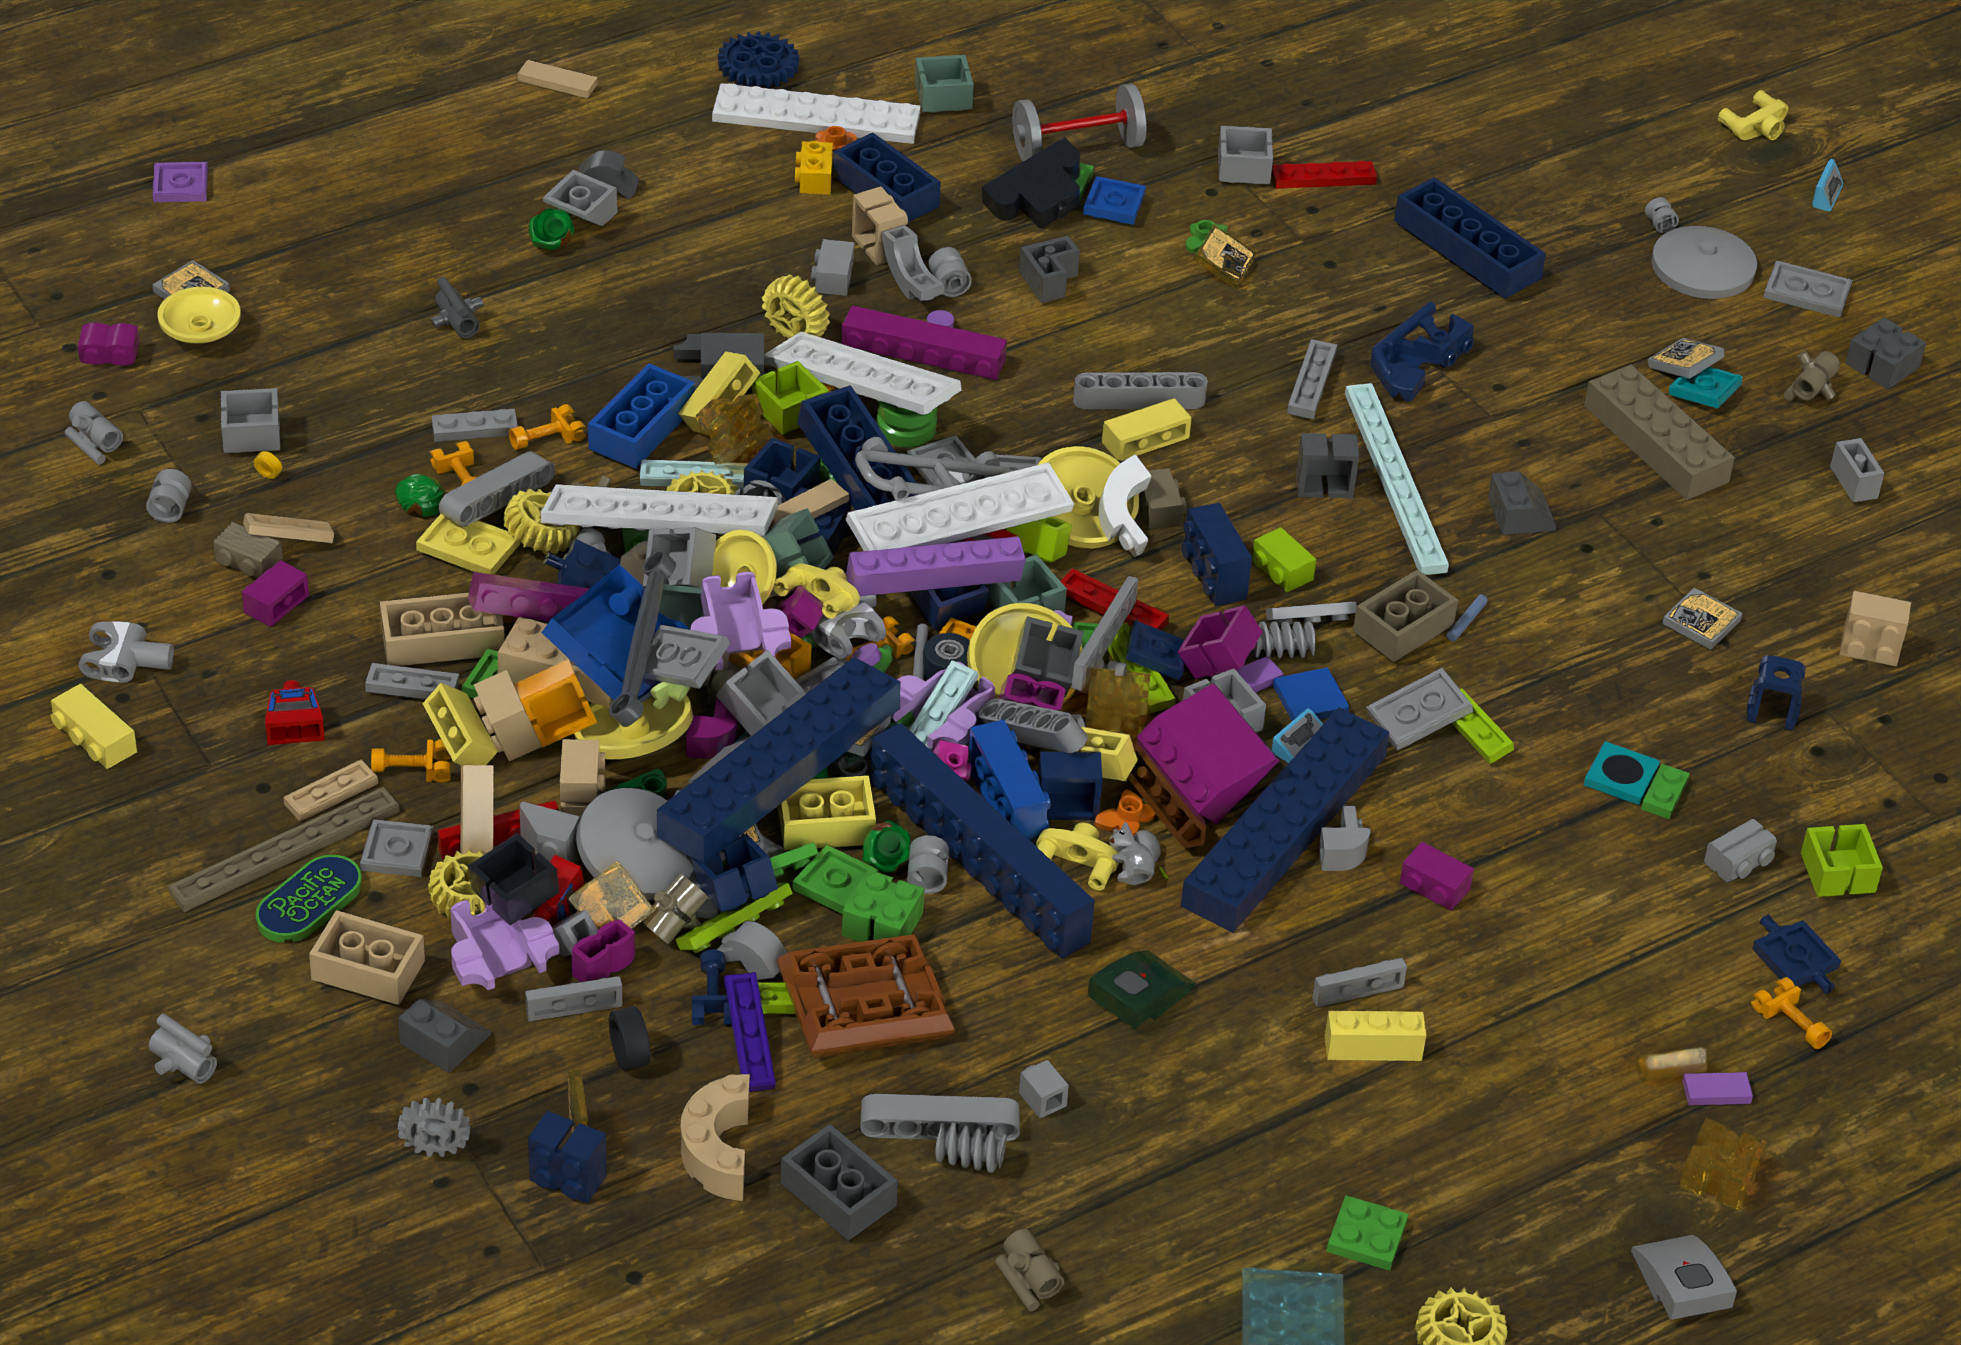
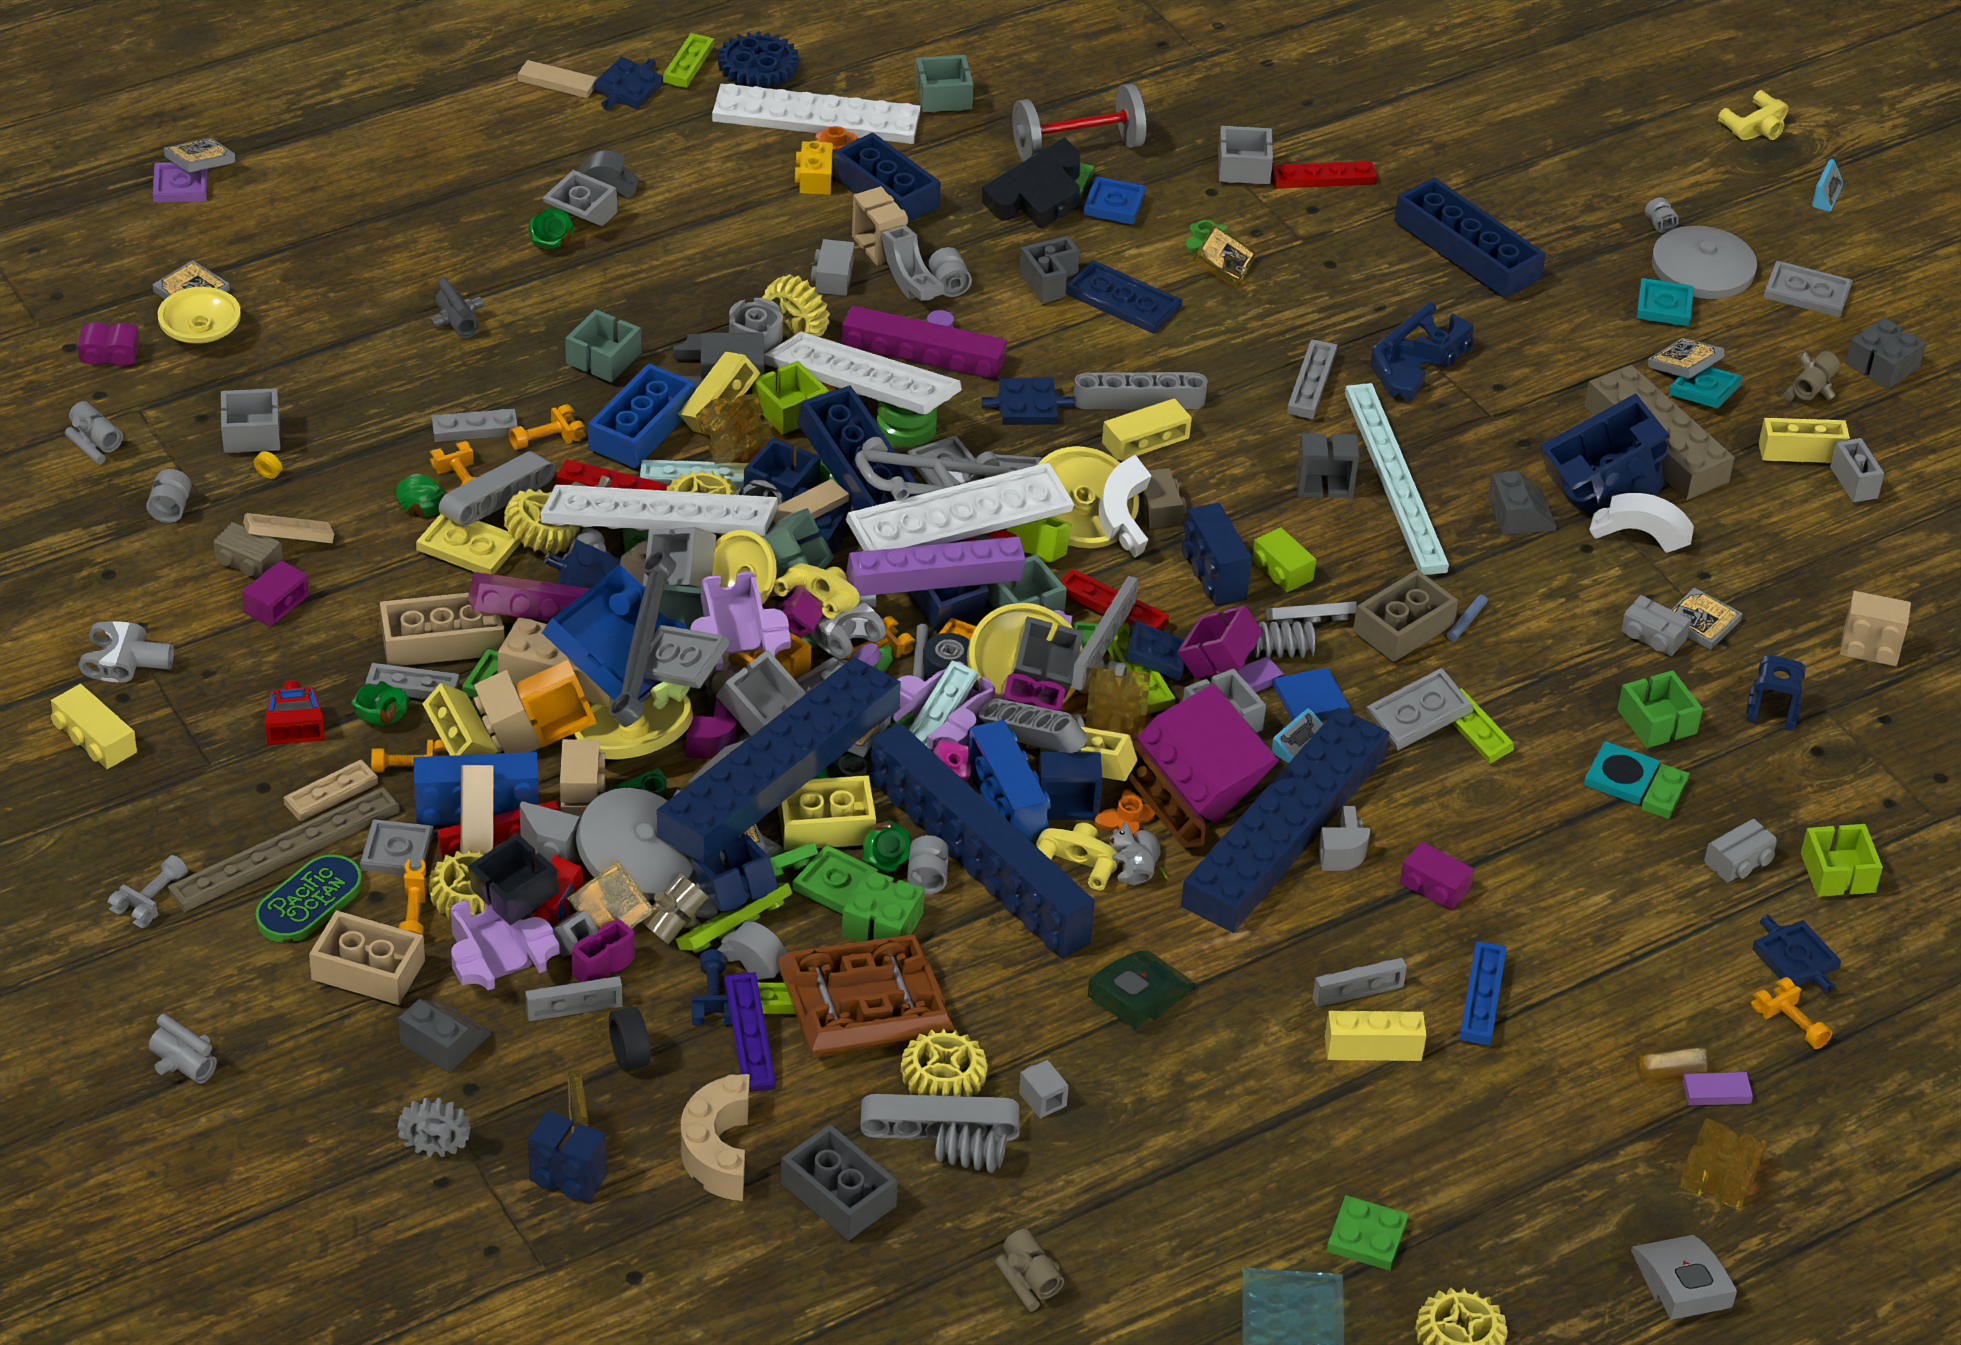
(146, 909): none -> light grey bar
(199, 155): none -> tile
(380, 704): none -> green hair
(416, 891): none -> light orange bar
(439, 784): none -> blue brick
(590, 475): none -> red plate
(595, 348): none -> sand green piece
(628, 83): none -> dark blue plate
(688, 60): none -> lime plate
(758, 317): none -> light grey brick
(945, 1058): none -> light yellow gear
(1028, 401): none -> dark blue plate
(1123, 296): none -> dark blue tile
(1483, 993): none -> blue plate
(1608, 455): none -> dark blue brick
(1644, 513): none -> white arch
(1656, 625): none -> light grey brick
(1665, 302): none -> teal plate
(1666, 711): none -> bright green piece
(1801, 439): none -> light yellow brick

